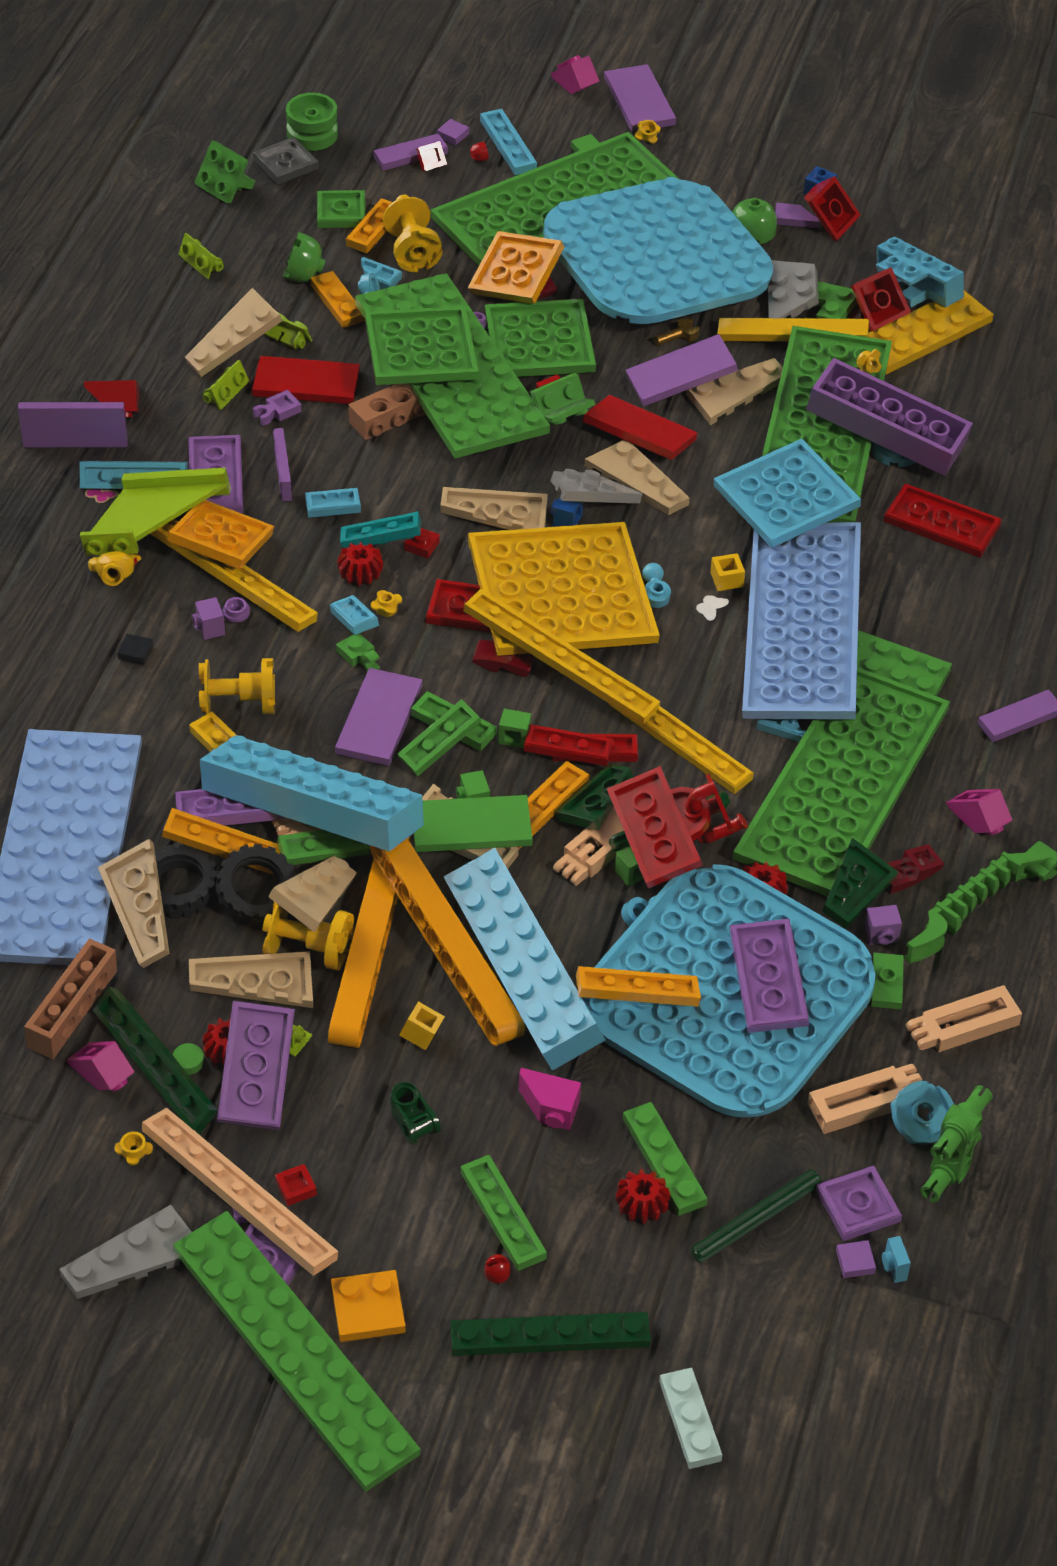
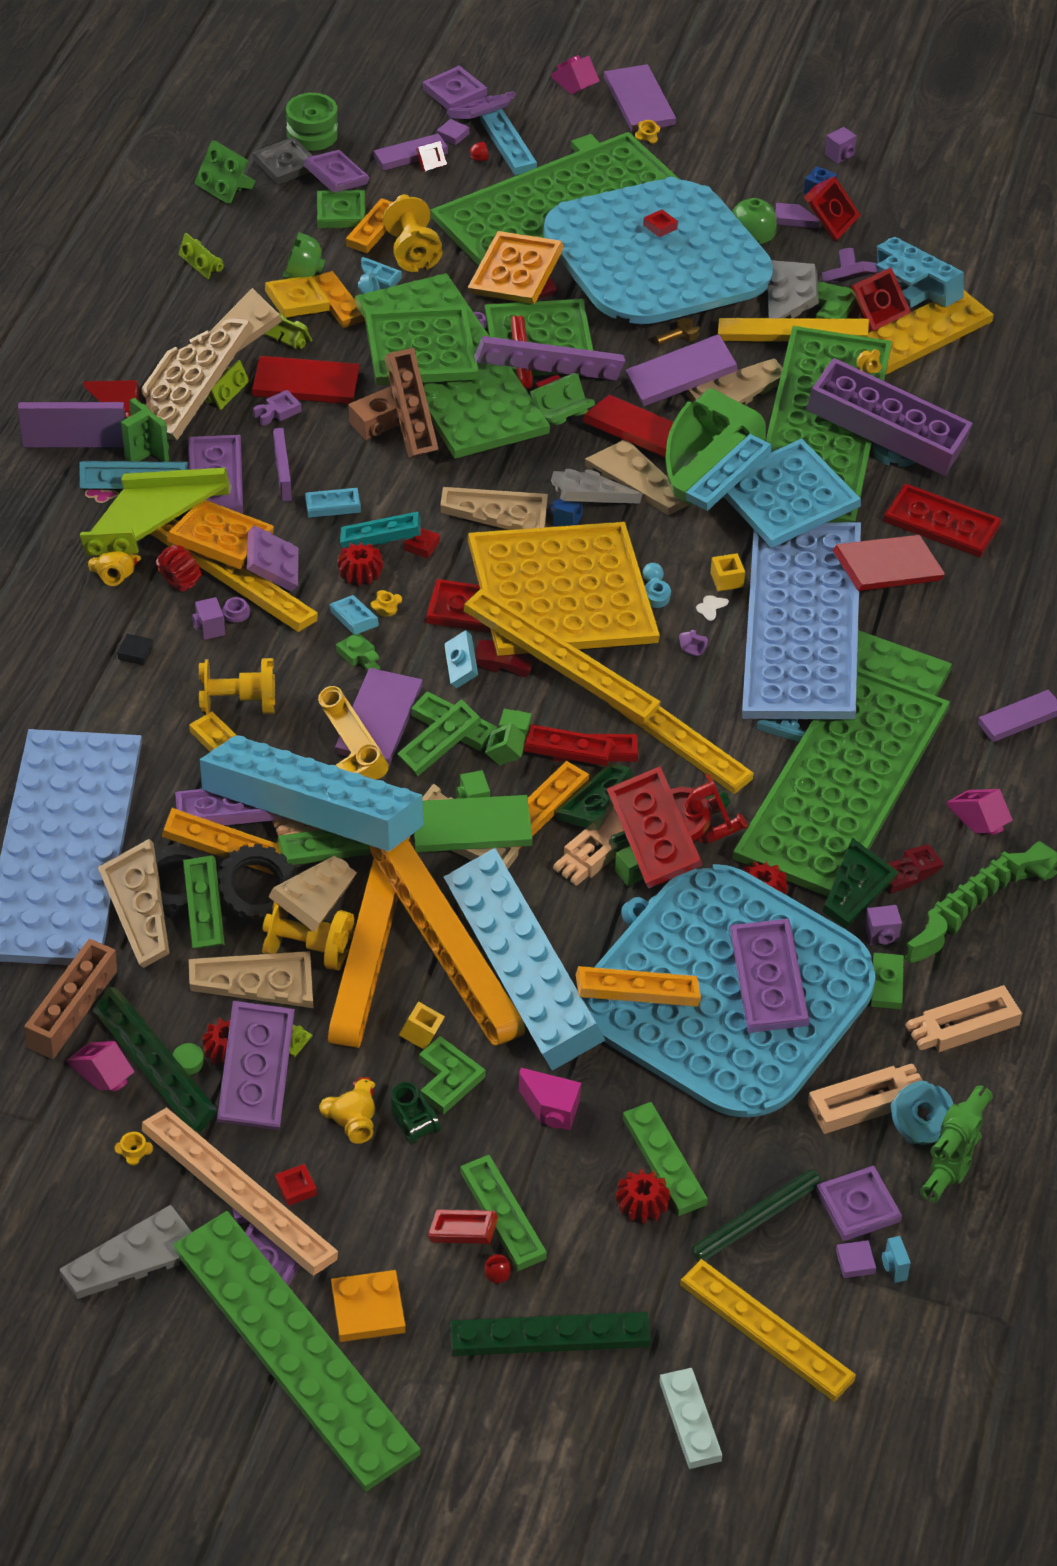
(144, 434): none -> bright green bracket
(178, 567): none -> red gear
(189, 374): none -> tan plate
(203, 902): none -> bright green plate
(272, 558): none -> medium lavender plate
(297, 296): none -> yellow plate
(336, 171): none -> medium lavender tile
(353, 1110): none -> yellow animal
(365, 754): none -> yellow piece
(411, 403): none -> nougat brick
(454, 87): none -> medium lavender plate
(454, 1072): none -> bright green plate
(461, 659): none -> medium azure plate
(463, 1226): none -> red tile
(481, 106): none -> medium lavender tile
(505, 744): none -> bright green plate
(519, 334): none -> red axle
(549, 358): none -> medium lavender plate
(660, 223): none -> red plate
(693, 643): none -> medium lavender piece
(705, 435): none -> bright green panel
(728, 472): none -> medium azure plate
(768, 1330): none -> yellow tile
(840, 145): none -> medium lavender plate
(849, 269): none -> medium lavender tile
(888, 562): none -> tile

